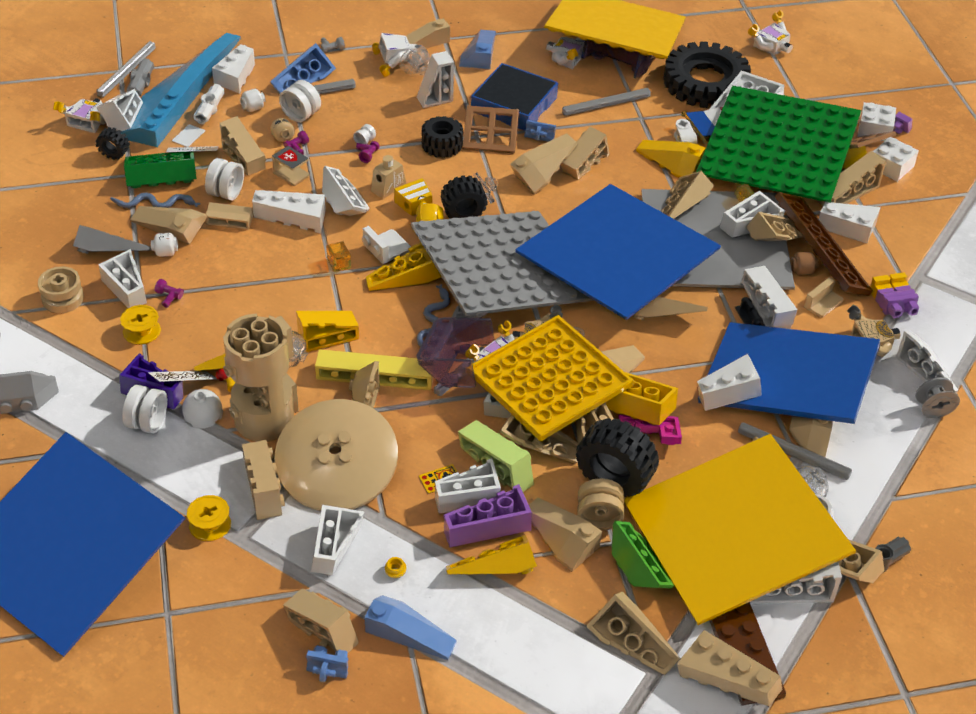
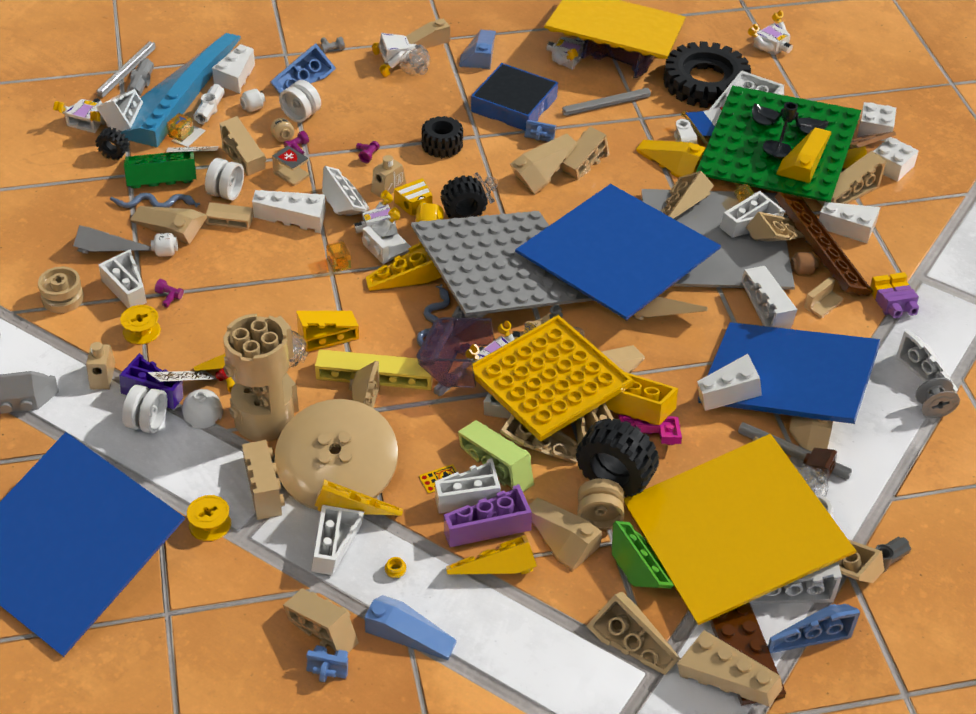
(100, 357): none -> tan torso
(180, 127): none -> clear yellow brick
(335, 86): light grey axle -> none
(342, 497): none -> yellow wedge
(365, 134): white wheel -> none
(381, 218): none -> torso
(437, 81): white wedge -> none
(489, 146): medium nougat window -> none
(748, 313): black hinge -> none
(767, 116): none -> black plant
(804, 158): none -> yellow wedge
(823, 459): none -> reddish brown slope
(823, 626): none -> medium blue wedge
(873, 329): tan torso -> none
(902, 123): medium lavender tile -> none

